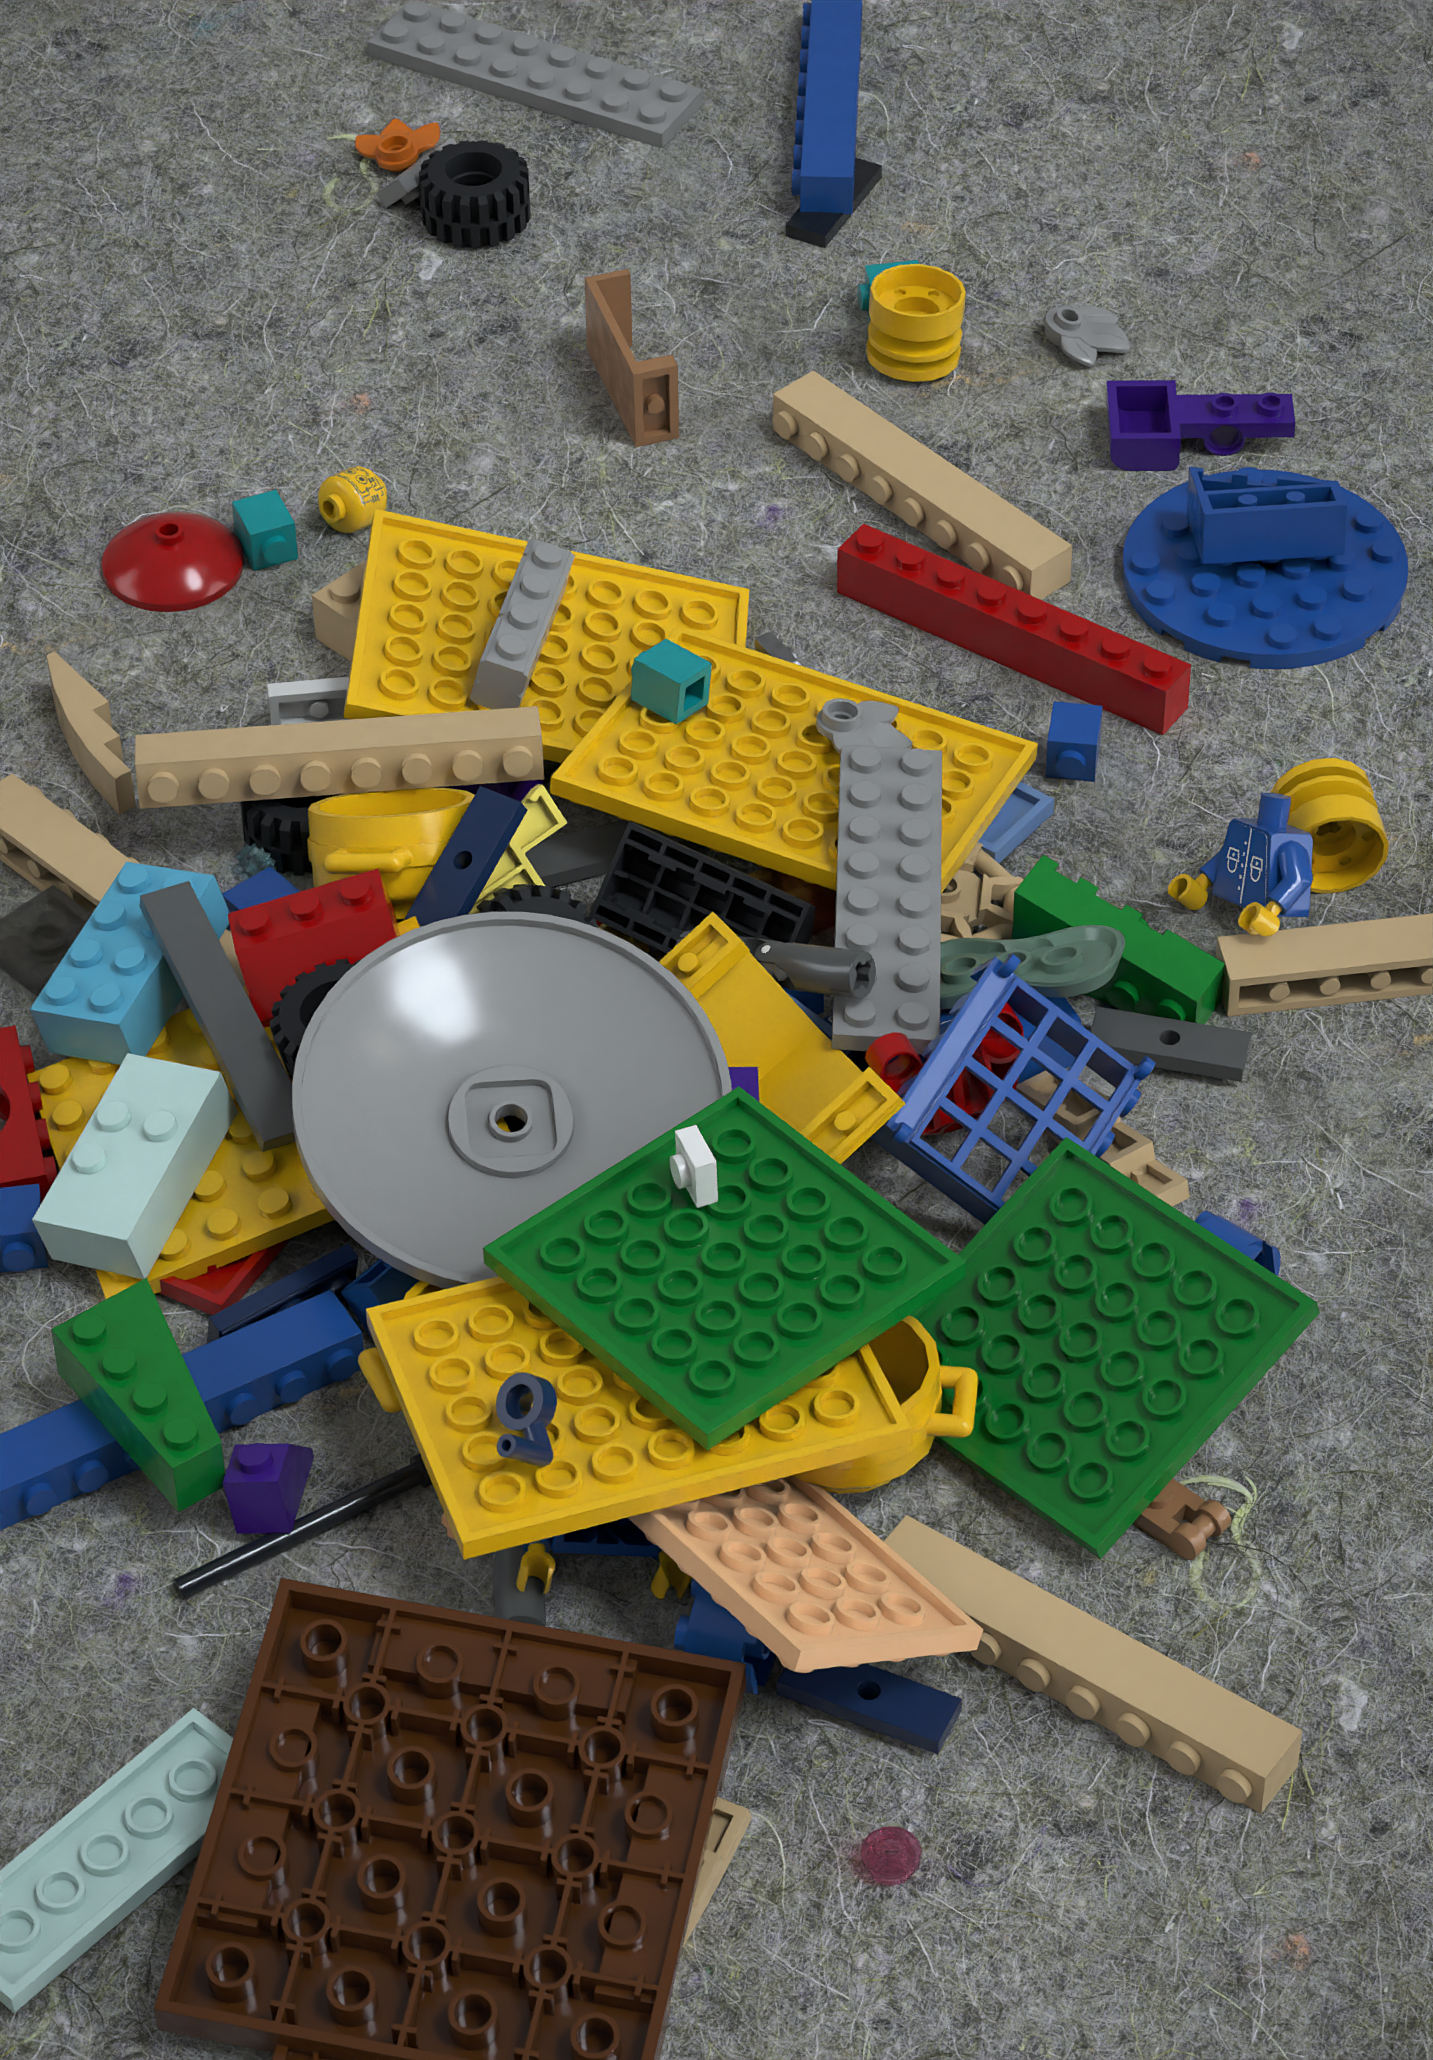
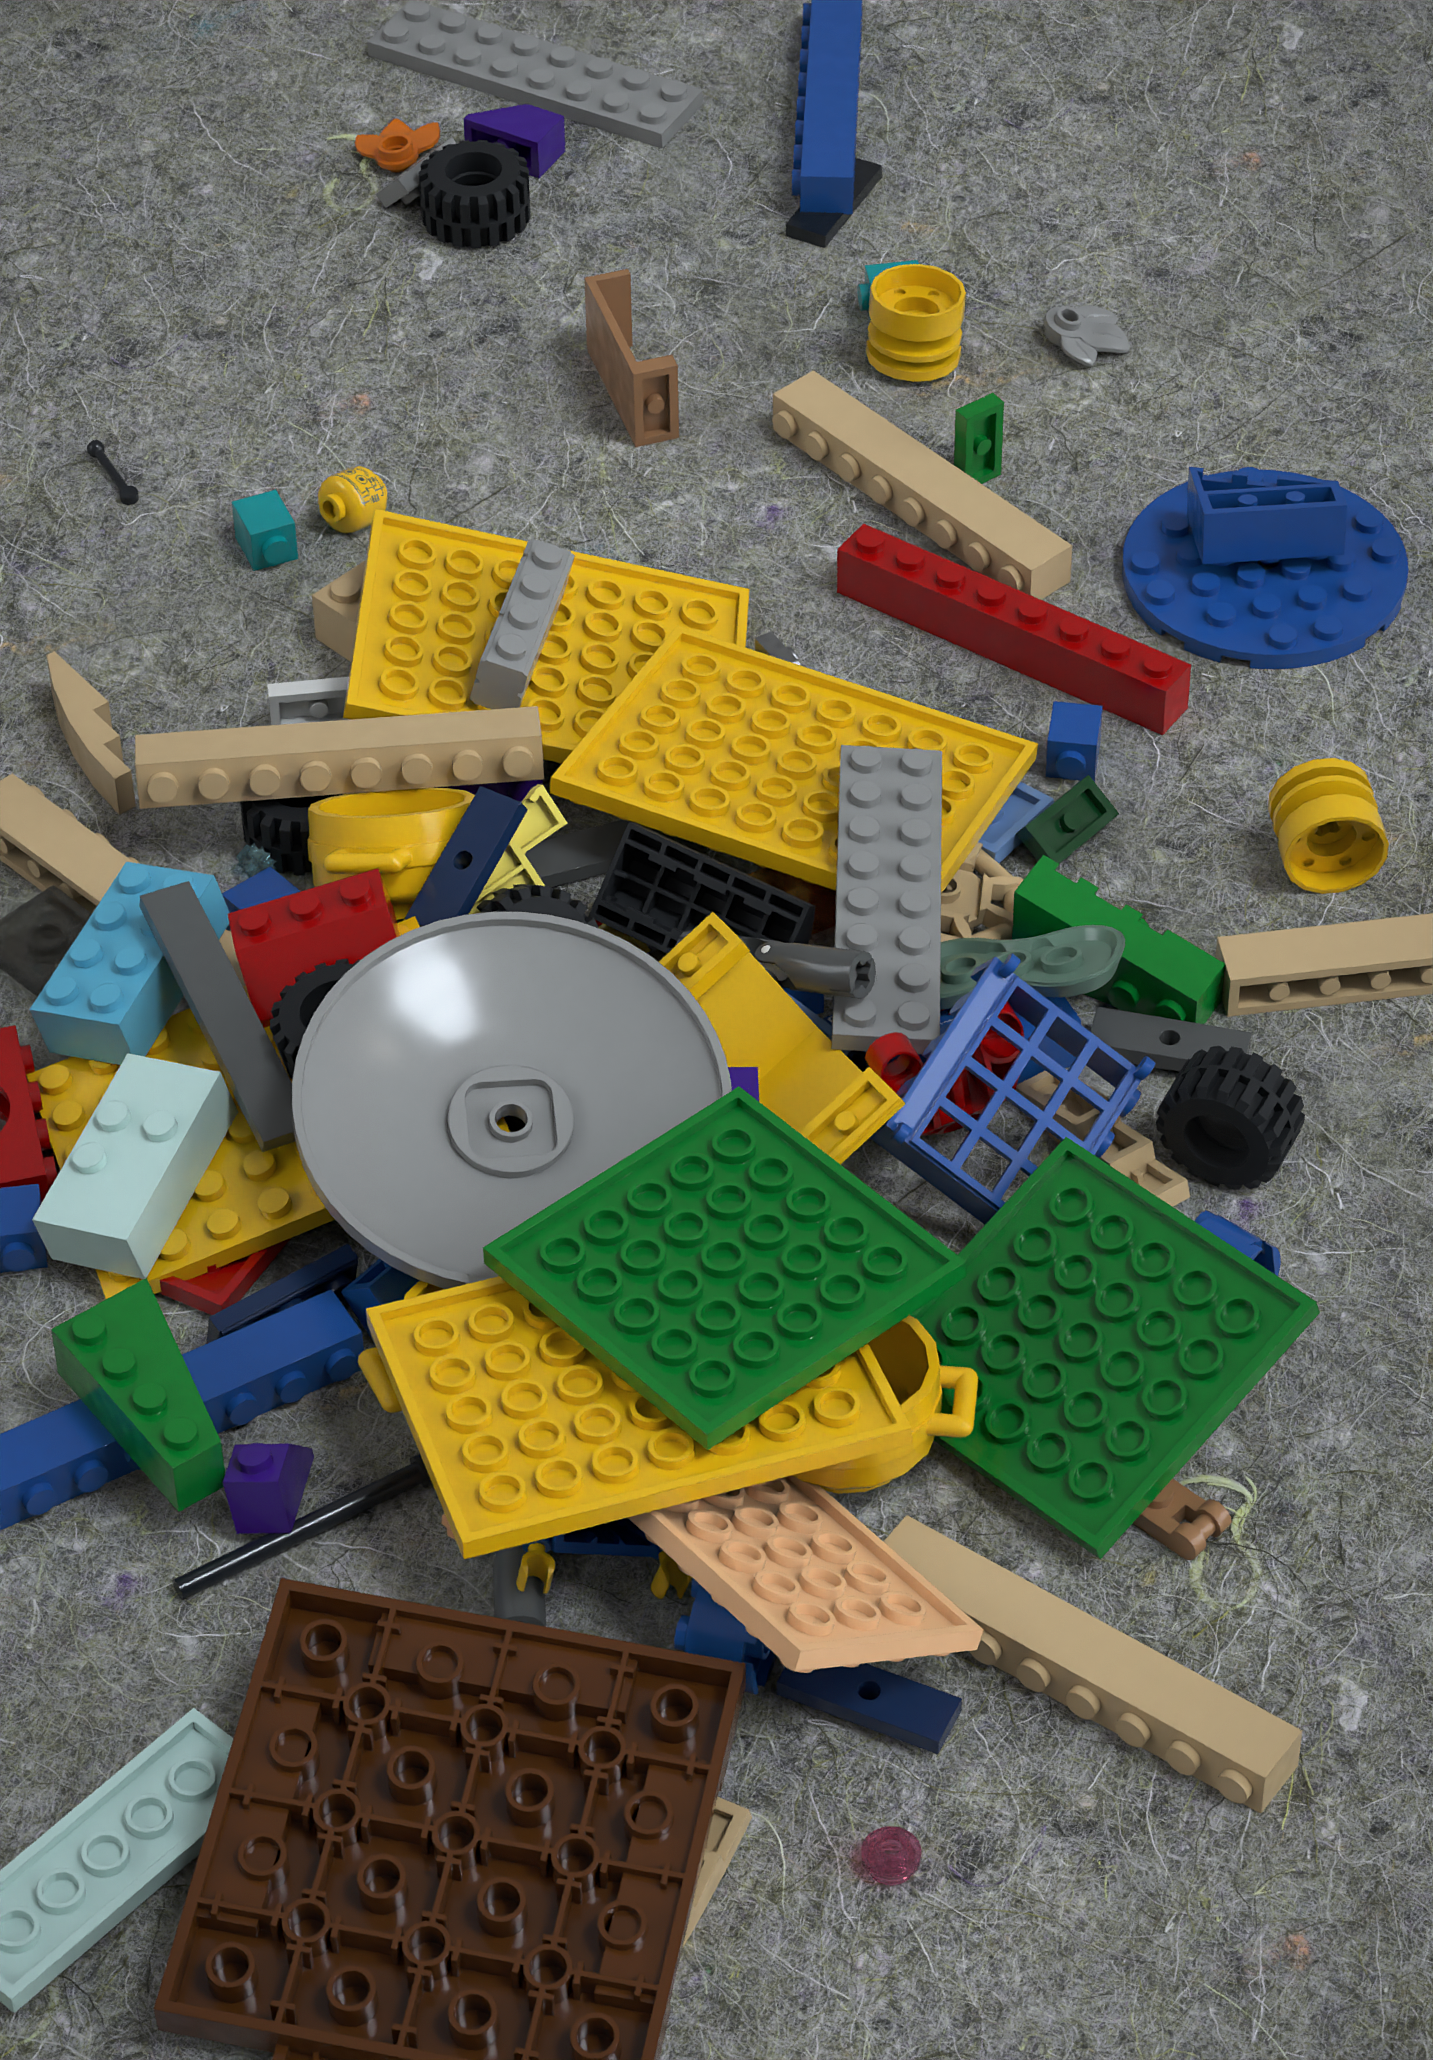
(128, 494): none -> black hinge
(172, 562): red dish -> none
(515, 1413): dark blue plate -> none
(525, 128): none -> dark purple slope
(670, 681): teal brick -> none
(694, 1166): white plate -> none
(860, 724): light grey plate -> none
(979, 438): none -> green plate
(1068, 822): none -> dark green plate
(1150, 420): dark purple plate -> none
(1230, 1117): none -> black tyre
(1258, 868): torso -> none

